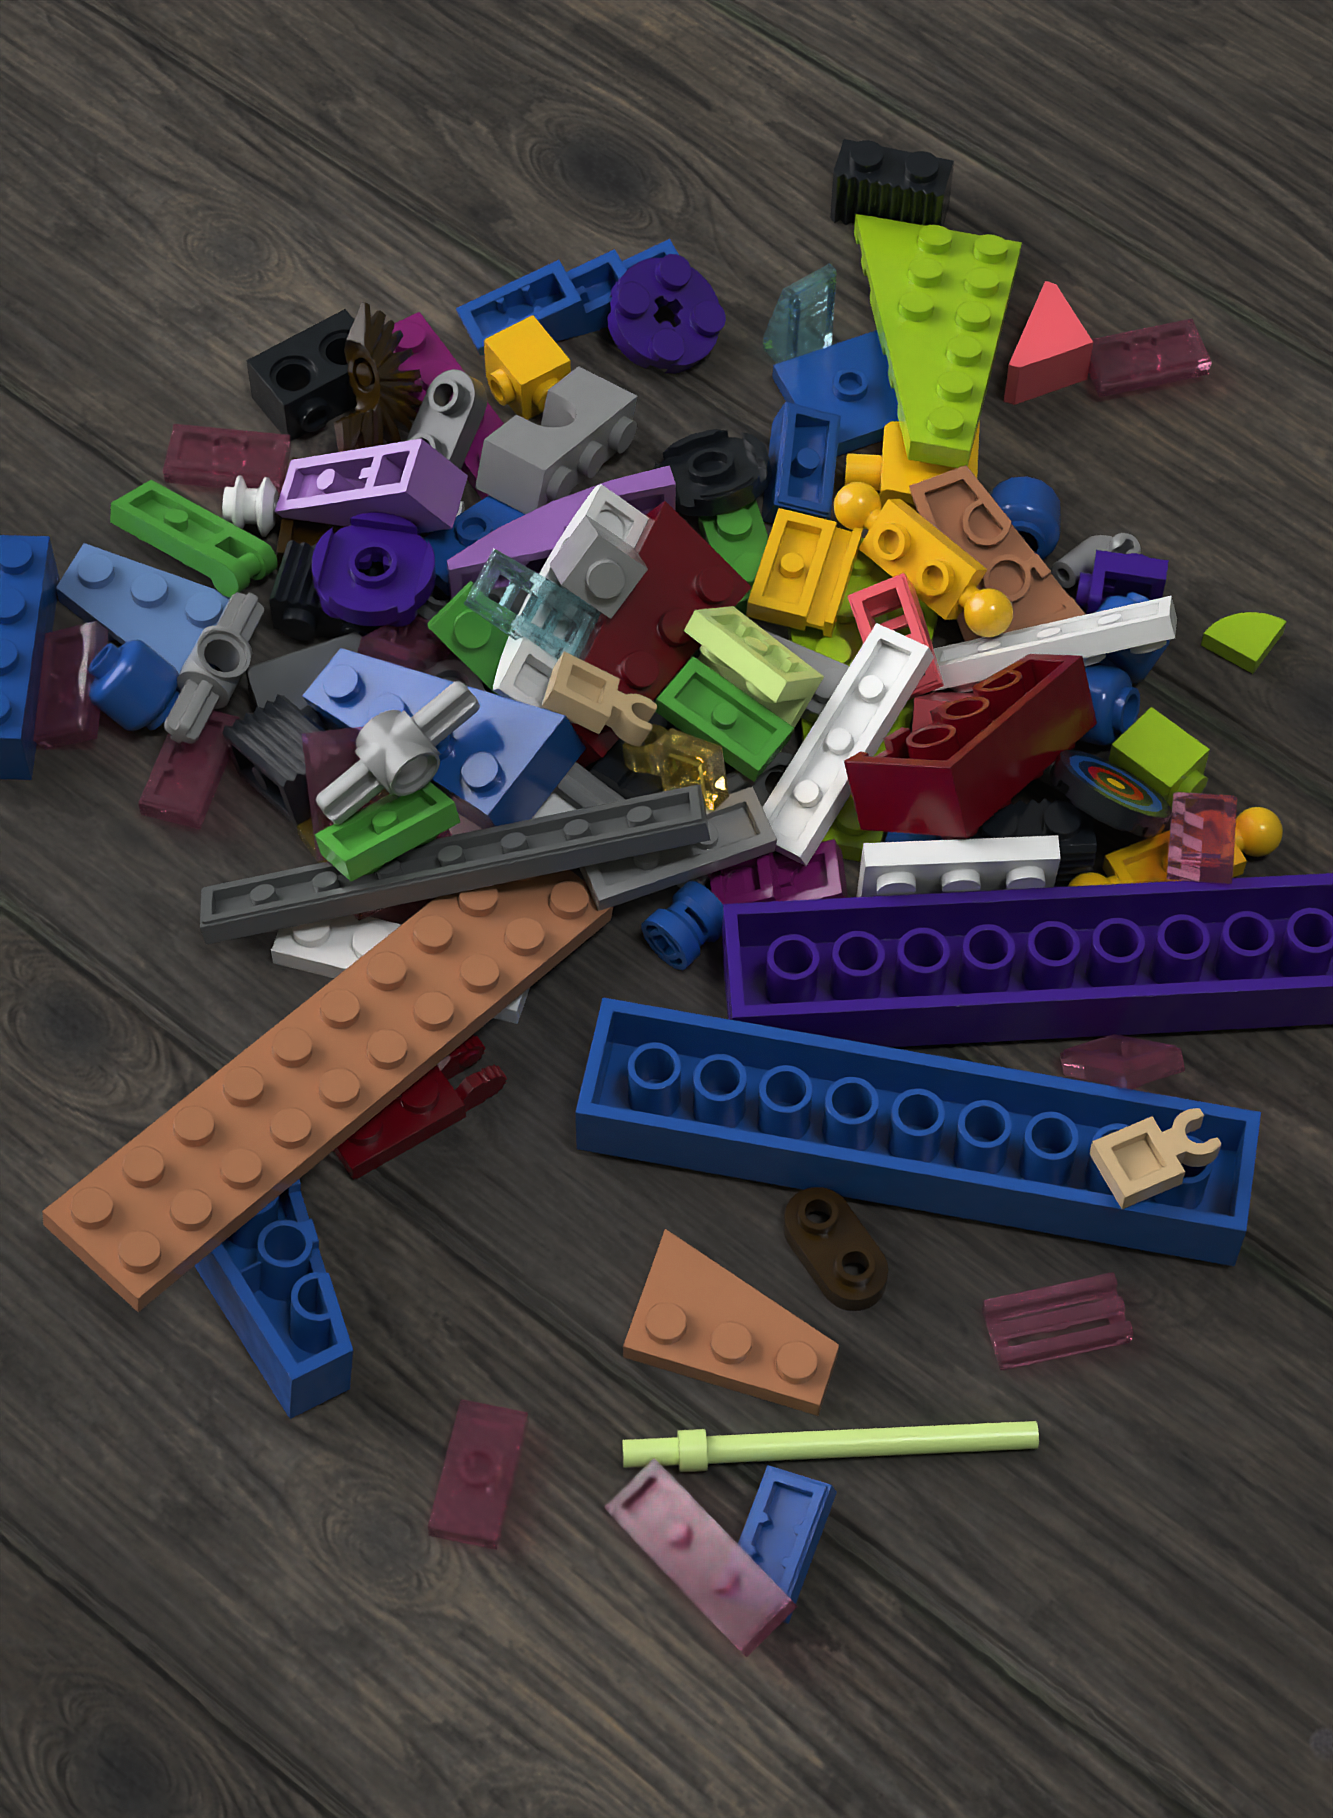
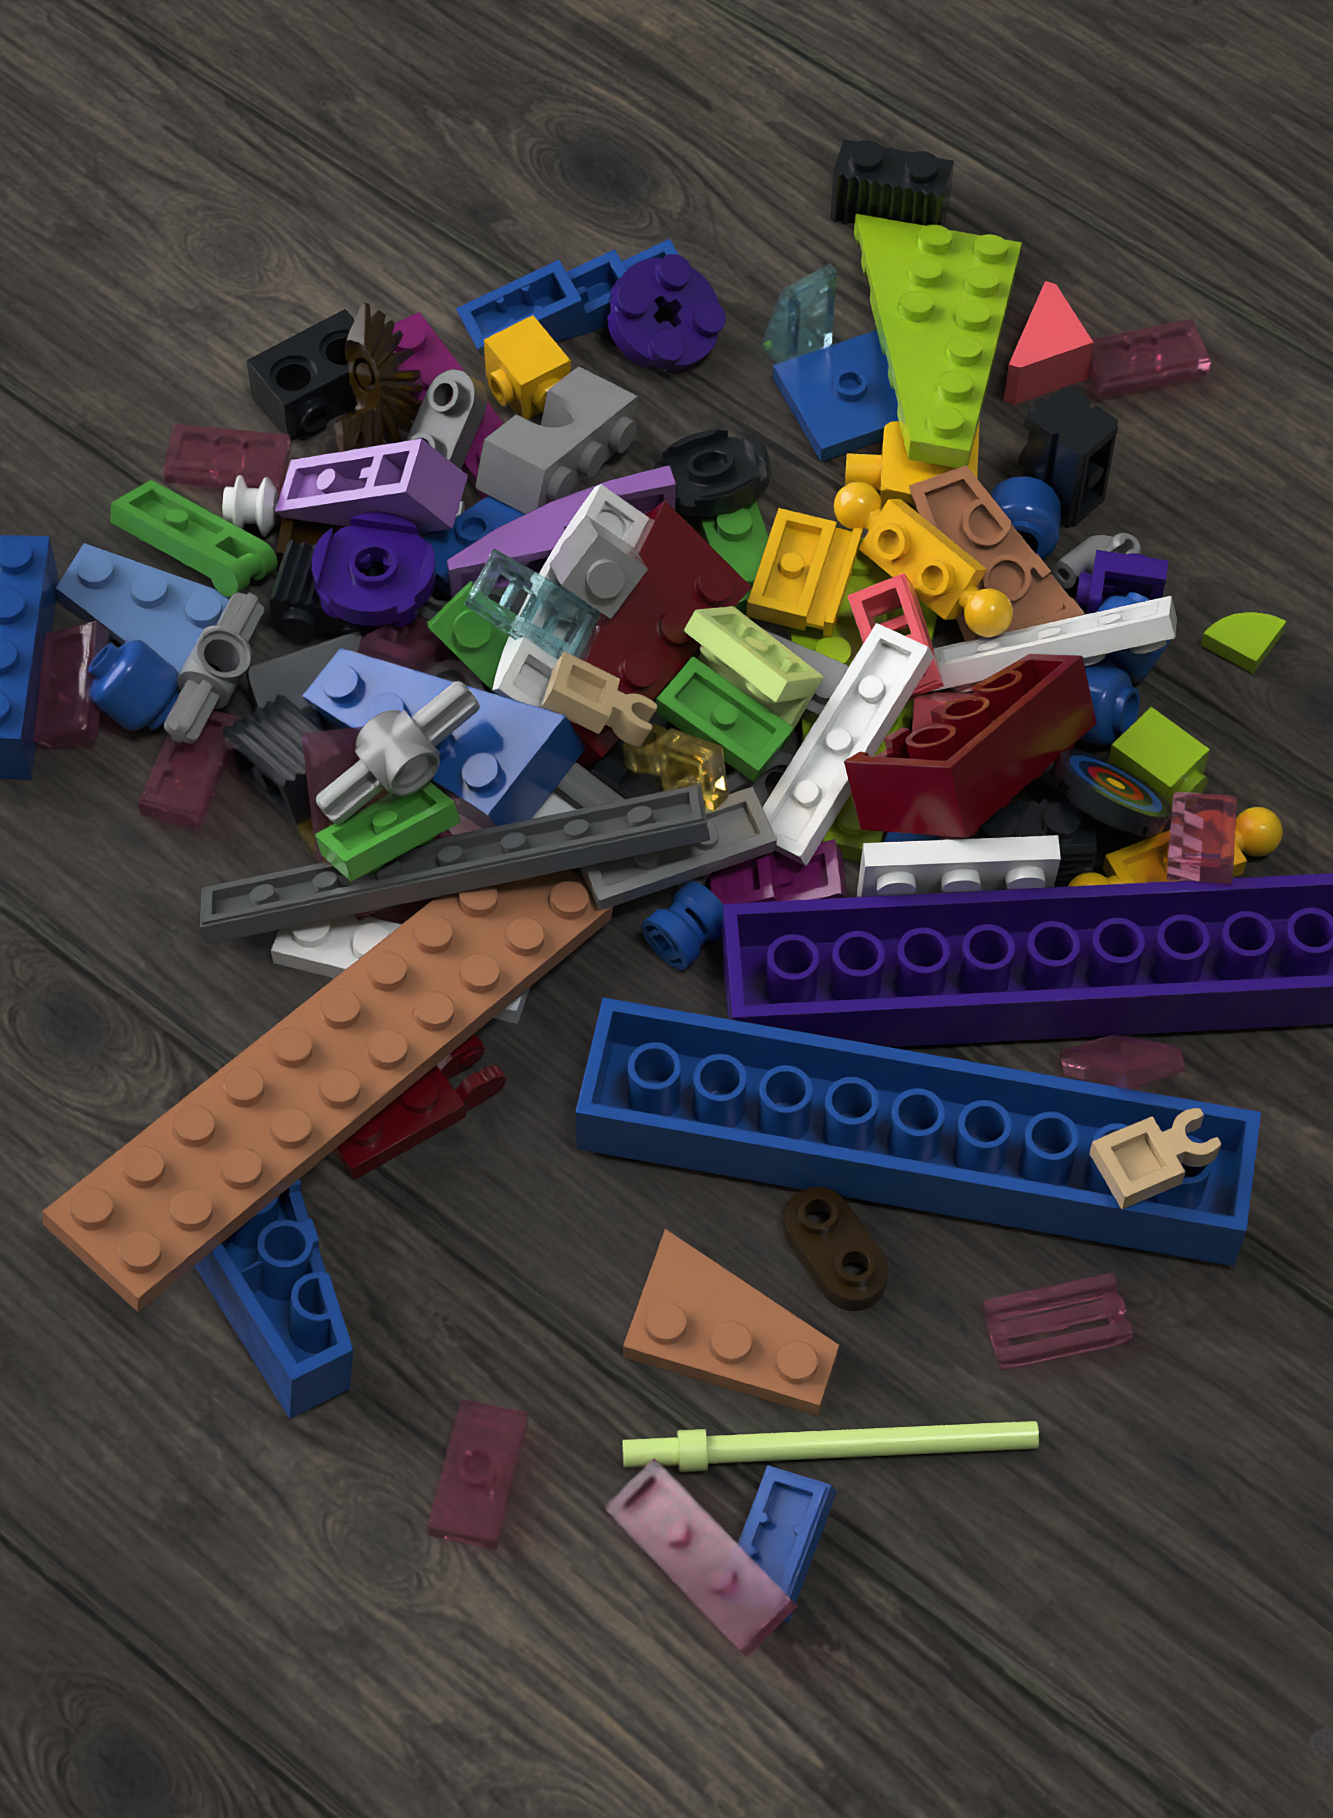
(802, 462): blue slope -> none
(1070, 451): none -> black brick

